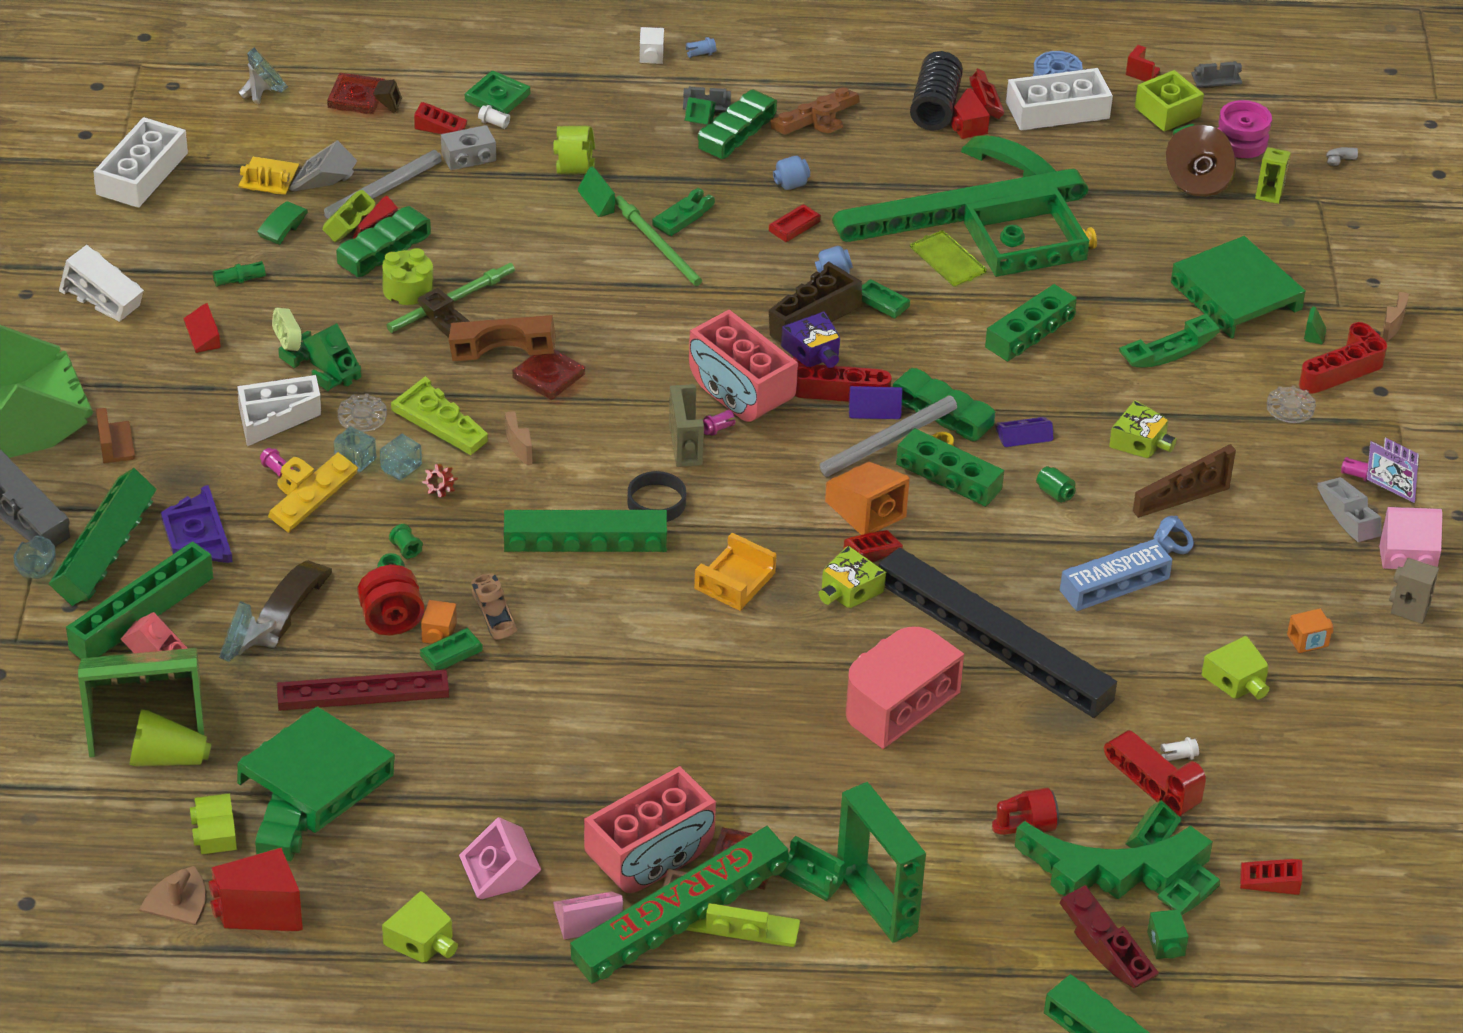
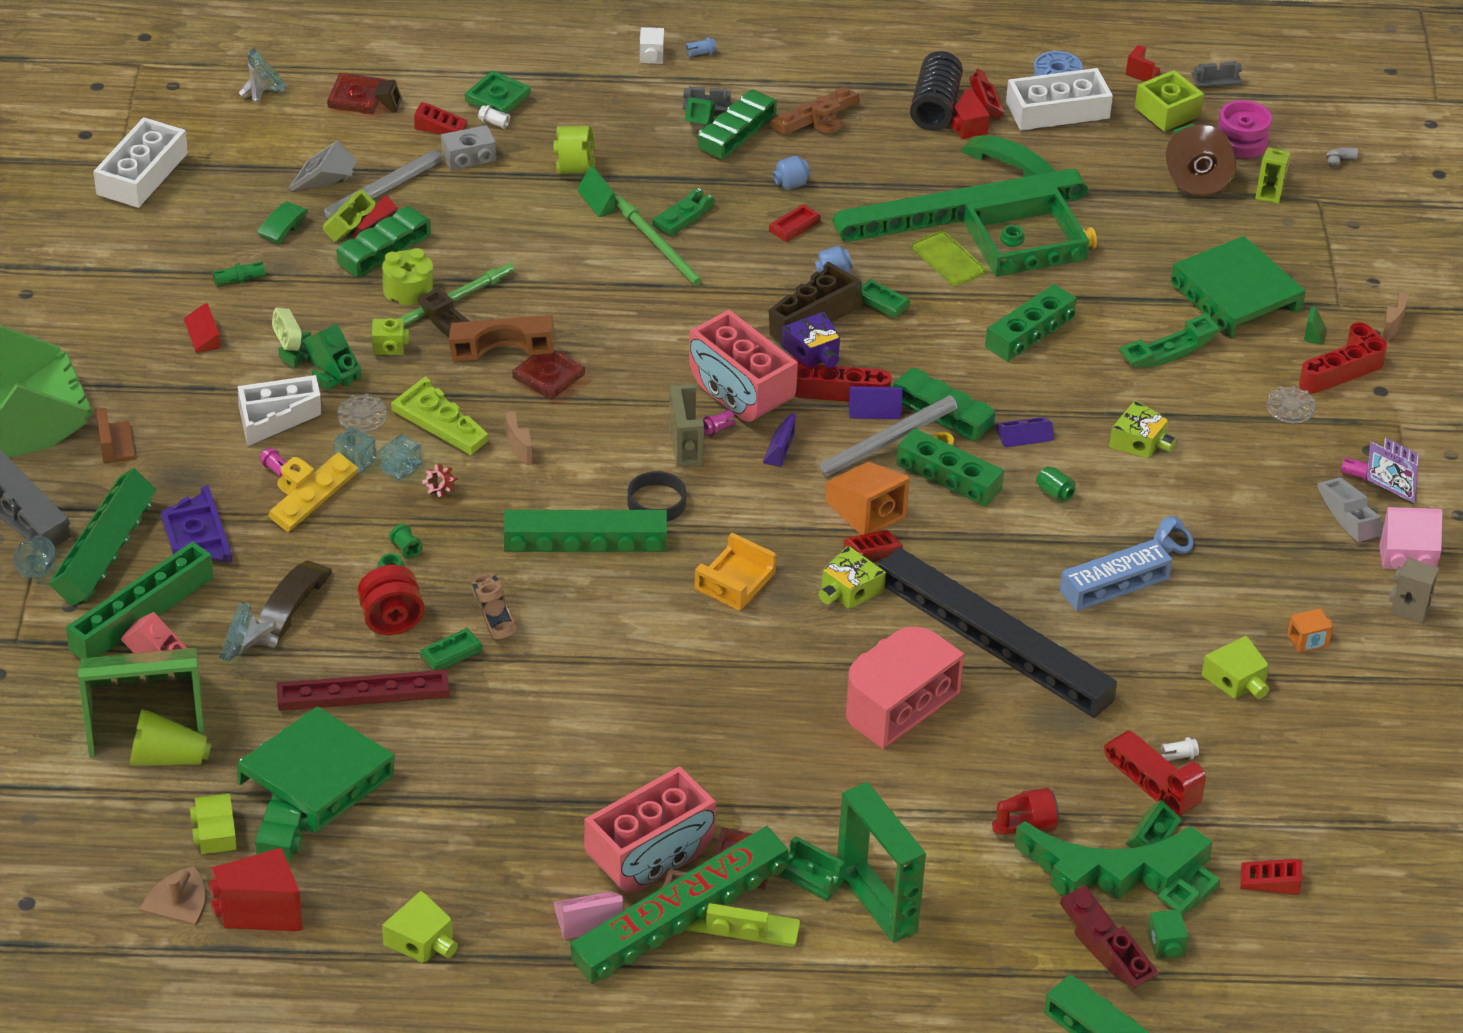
(100, 283): white wedge -> none
(268, 175): yellow hinge -> none
(389, 336): none -> lime brick
(438, 621): orange brick -> none
(499, 860): bright pink slope -> none
(781, 442): none -> dark purple slope
(1195, 481): reddish brown wing -> none

